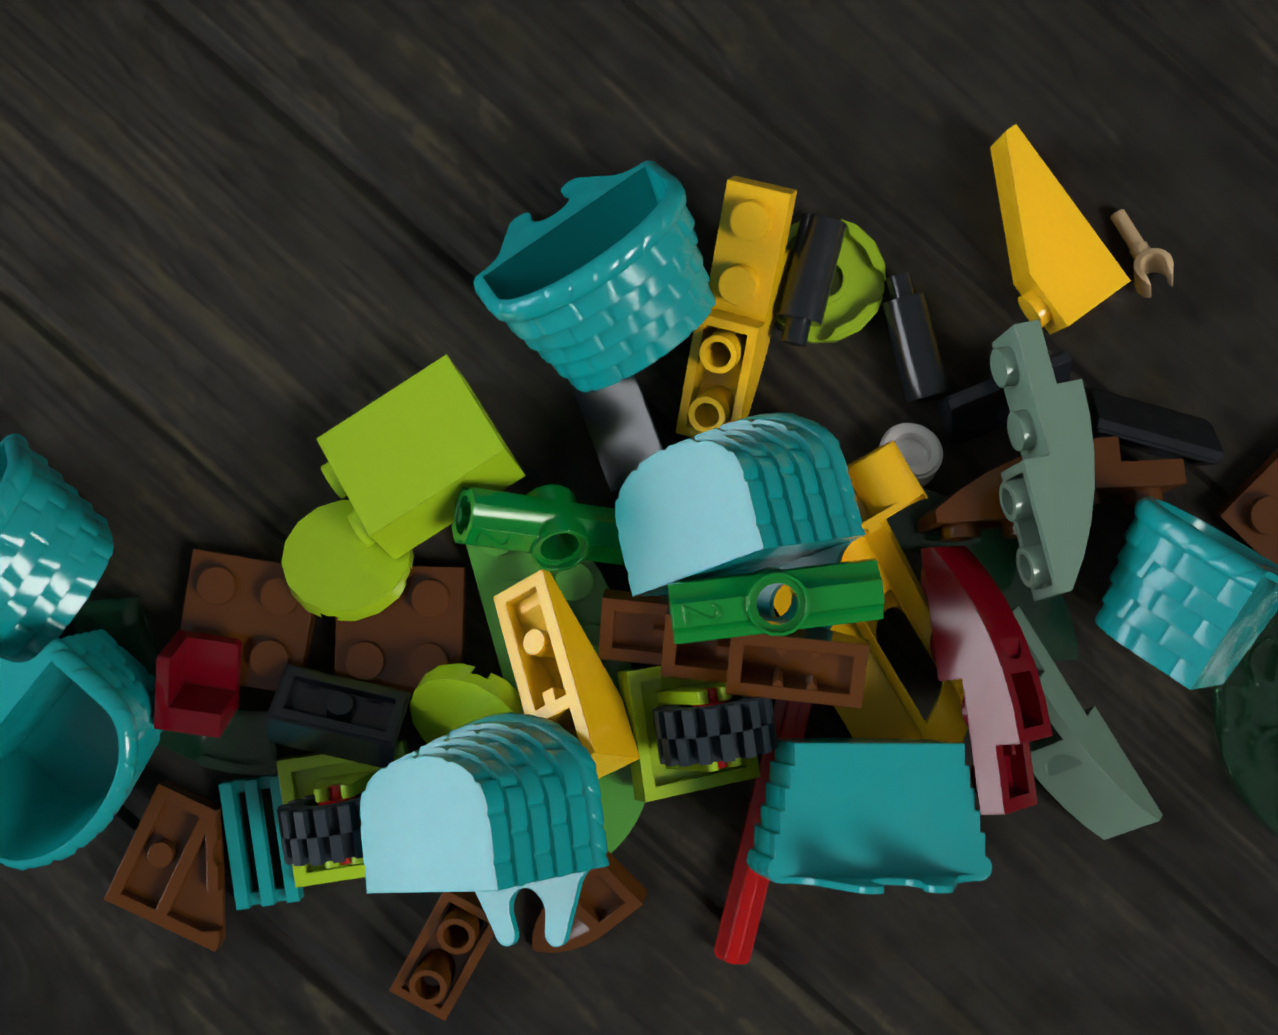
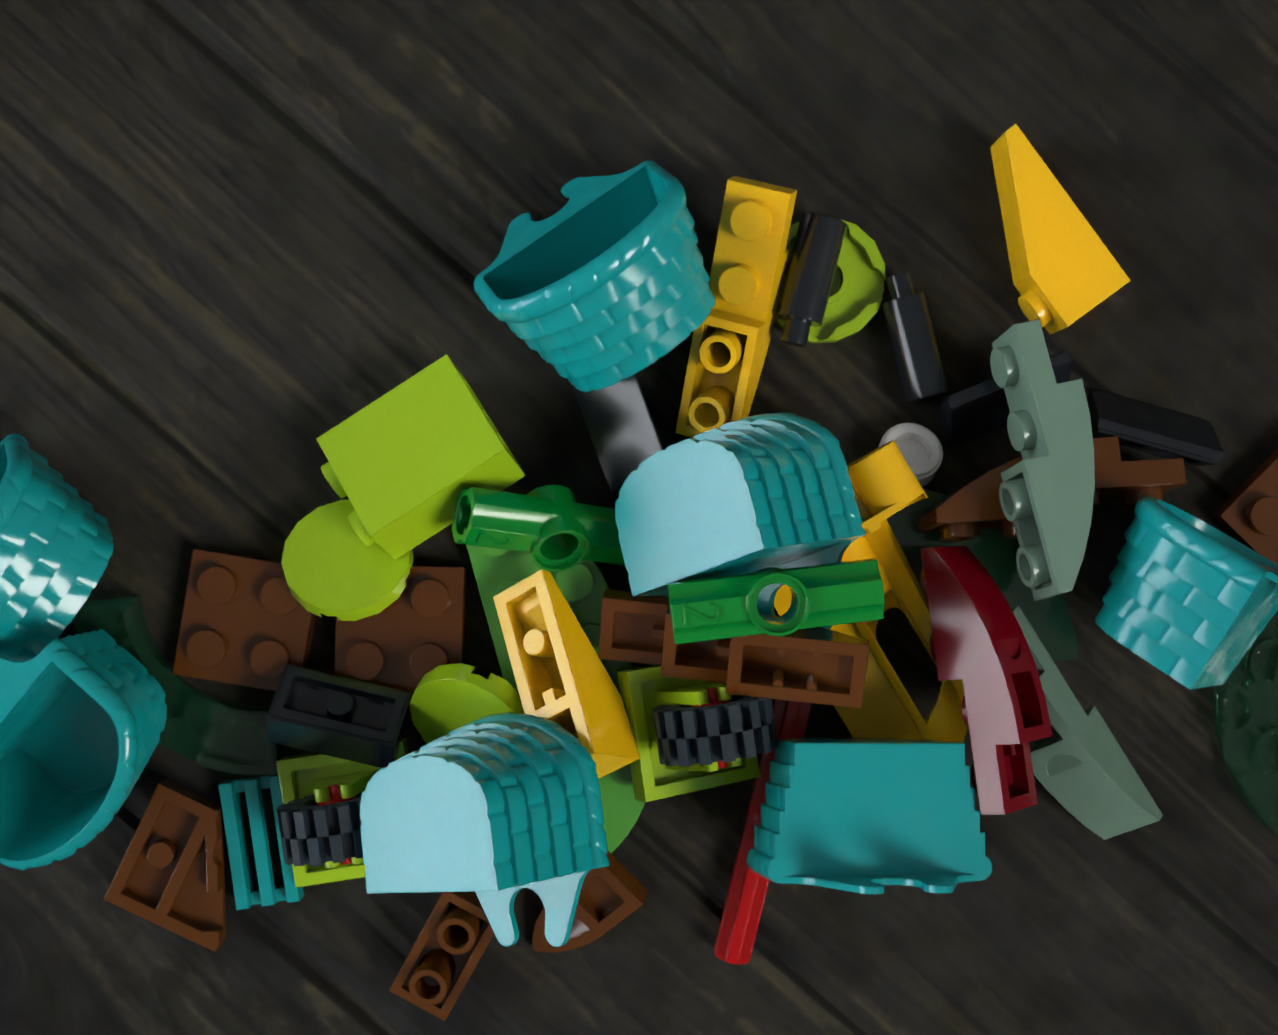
(197, 683): dark red panel -> none
(1145, 258): tan hand -> none

